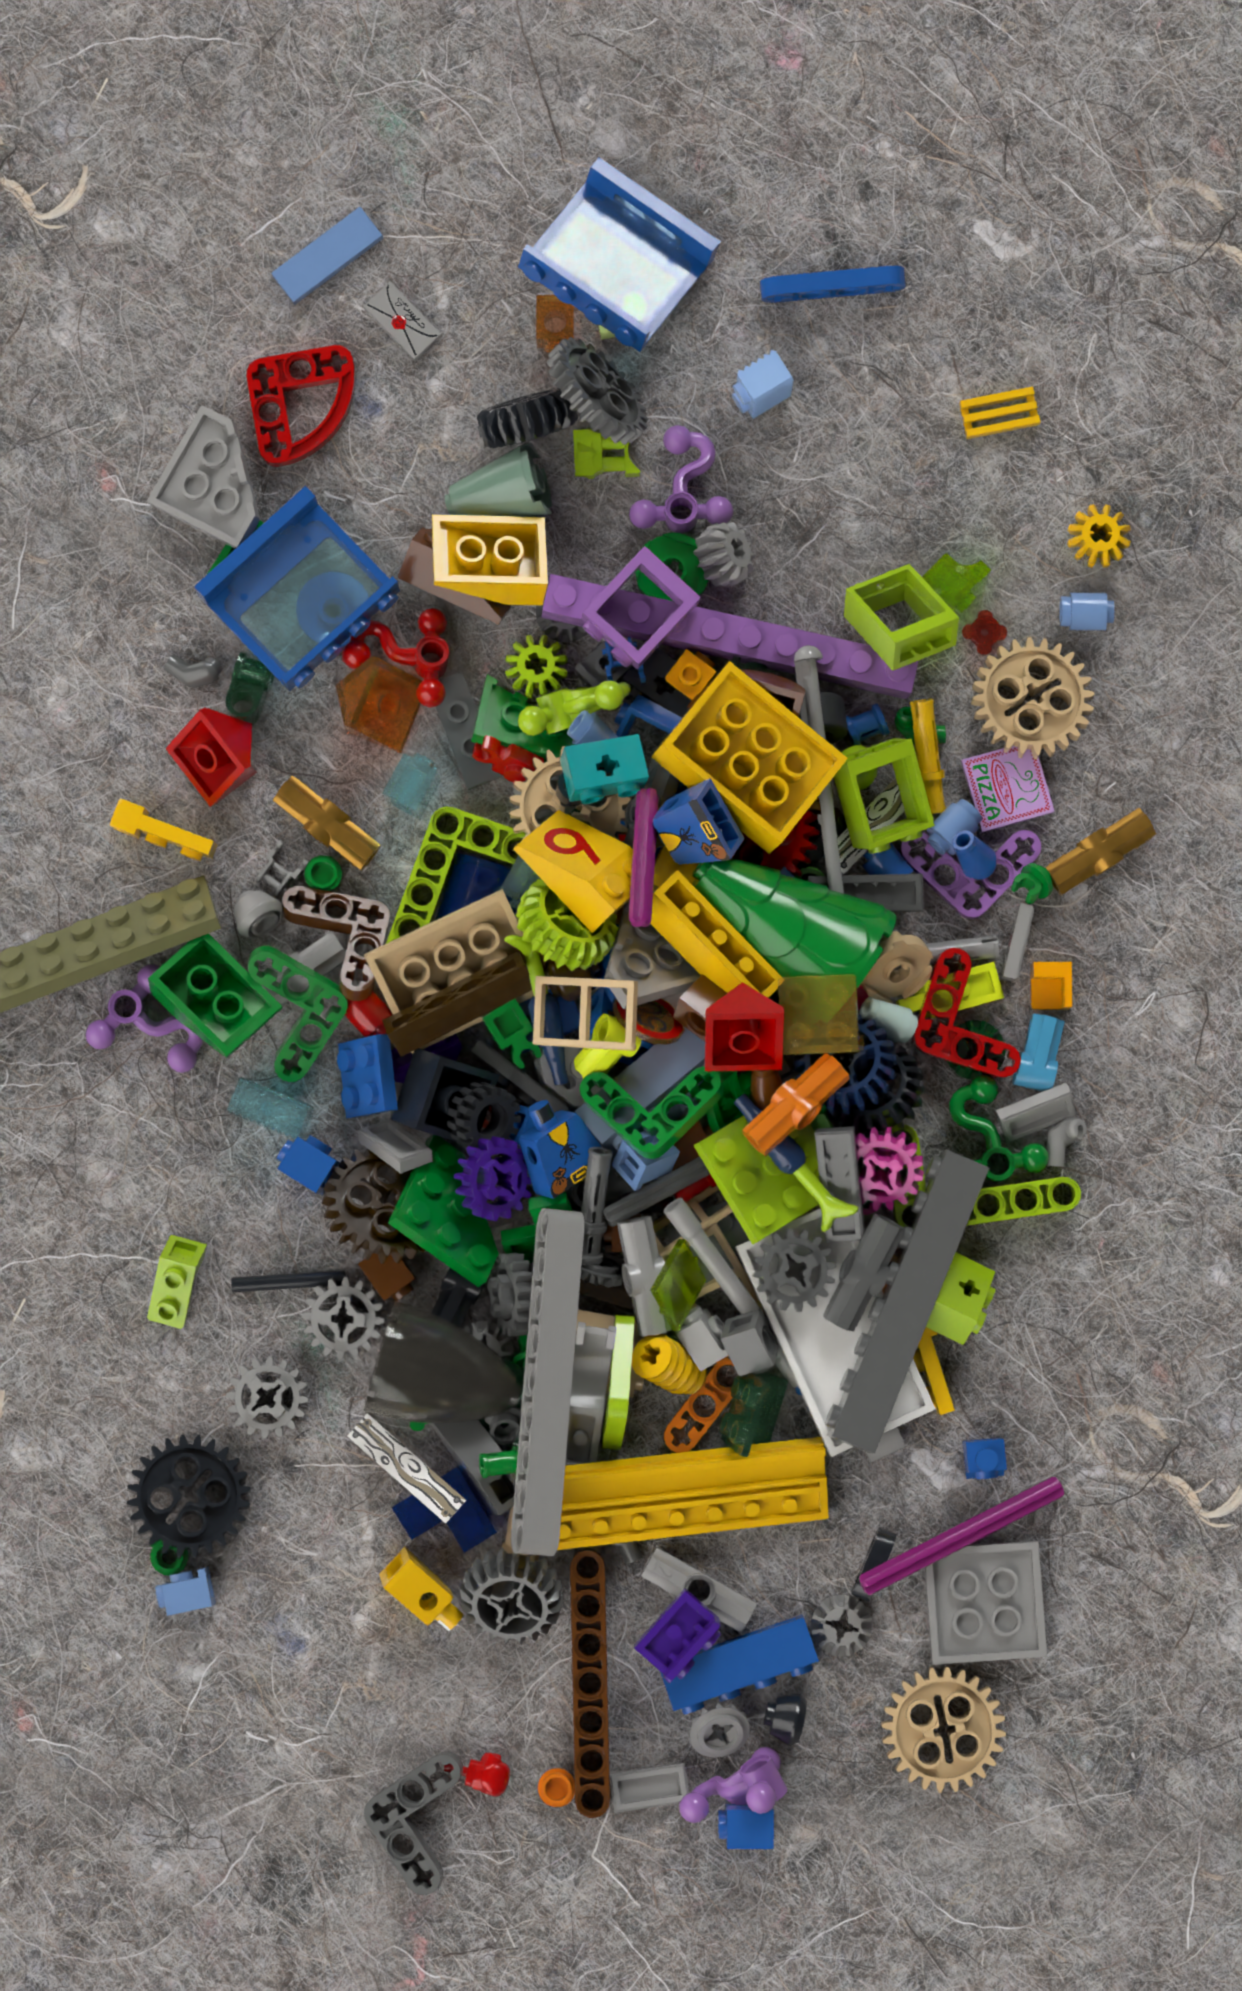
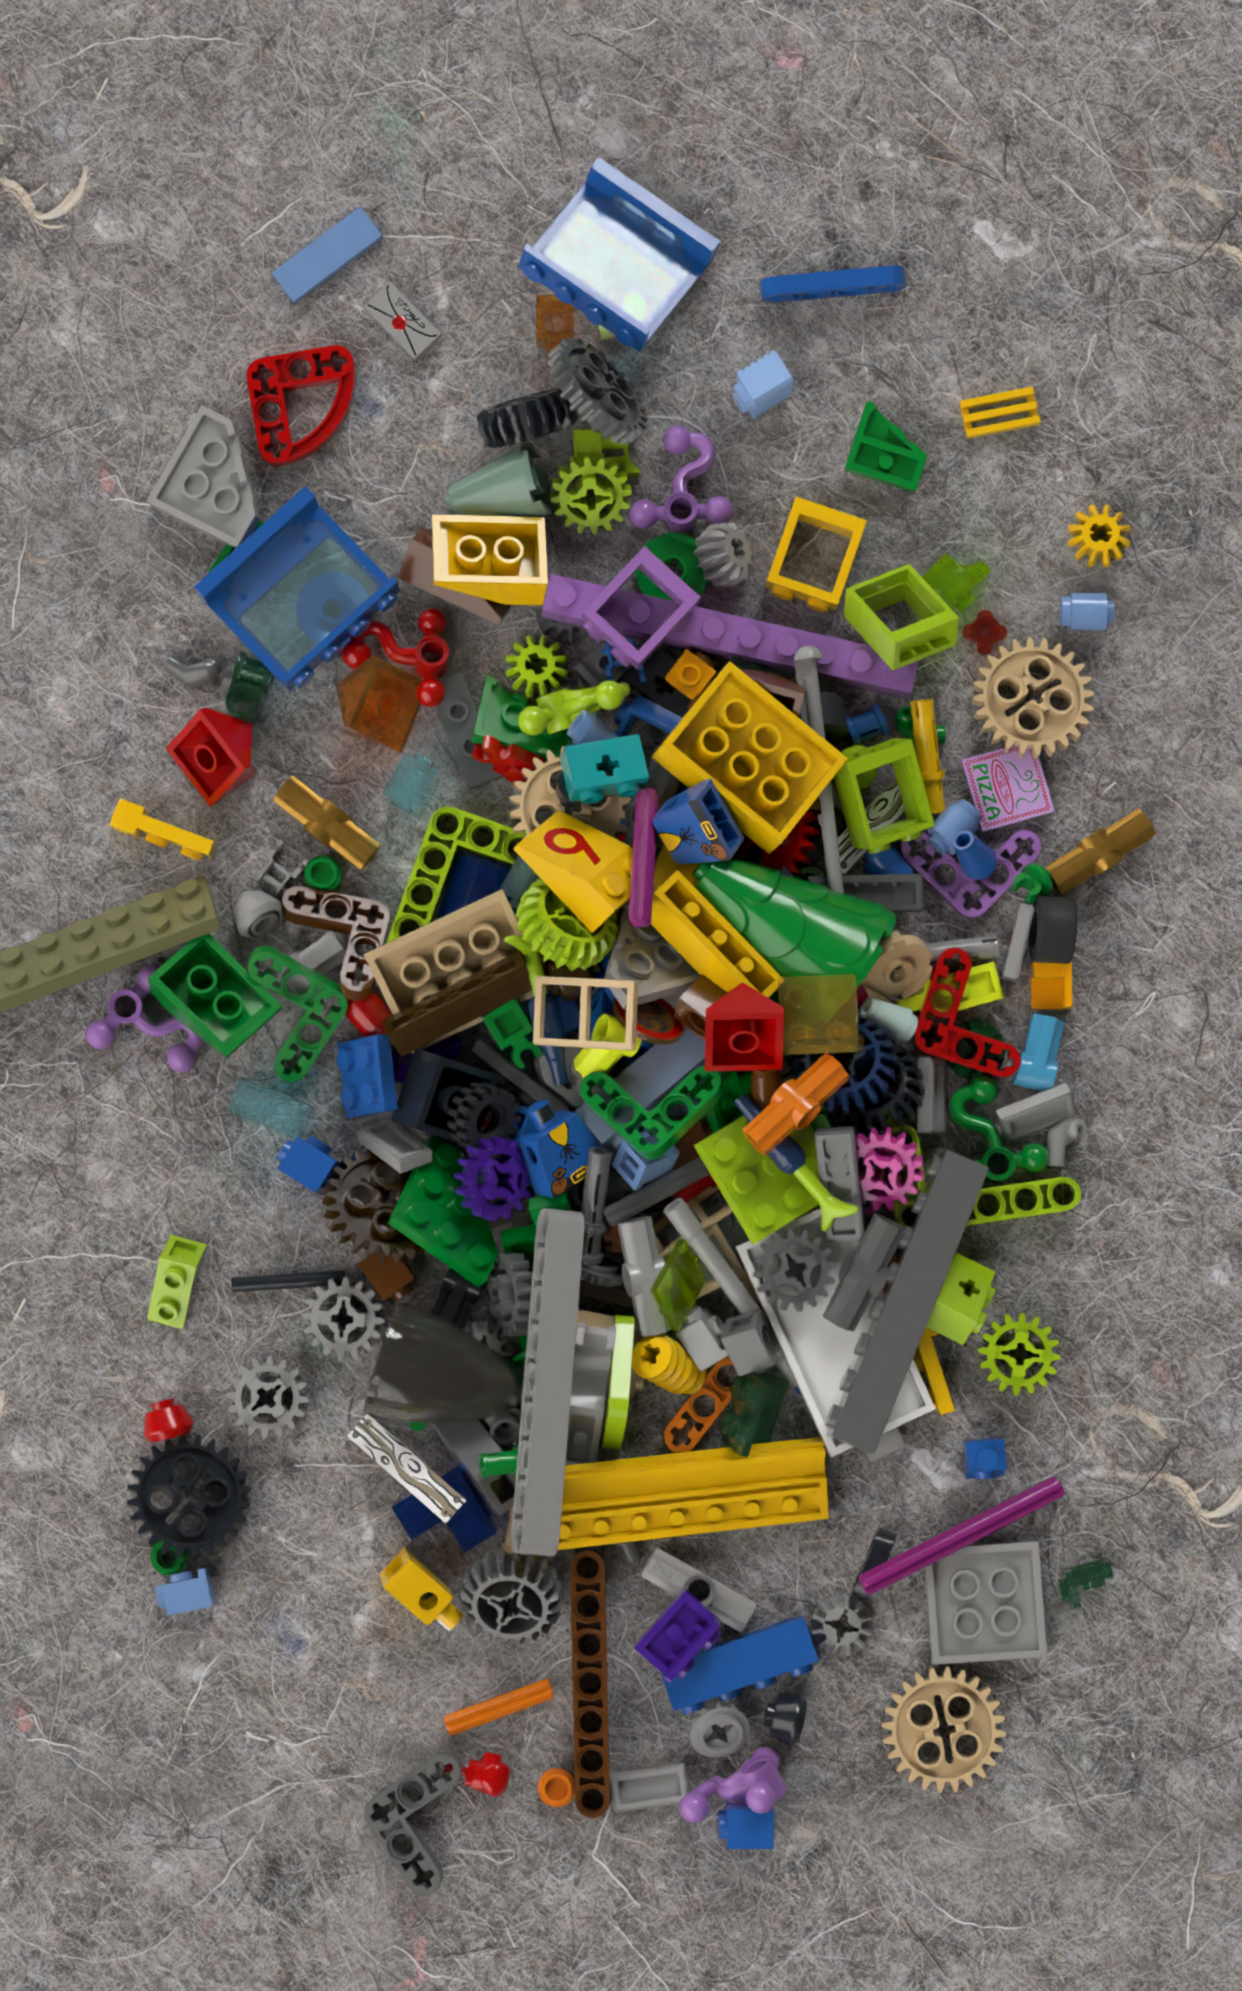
(167, 1421): none -> red cone
(499, 1707): none -> orange axle
(608, 491): none -> lime gear
(827, 519): none -> yellow window
(884, 452): none -> green wing
(932, 1113): none -> light grey tile
(1019, 1335): none -> lime gear
(1053, 930): none -> black tyre
(1089, 1575): none -> clear green bracket

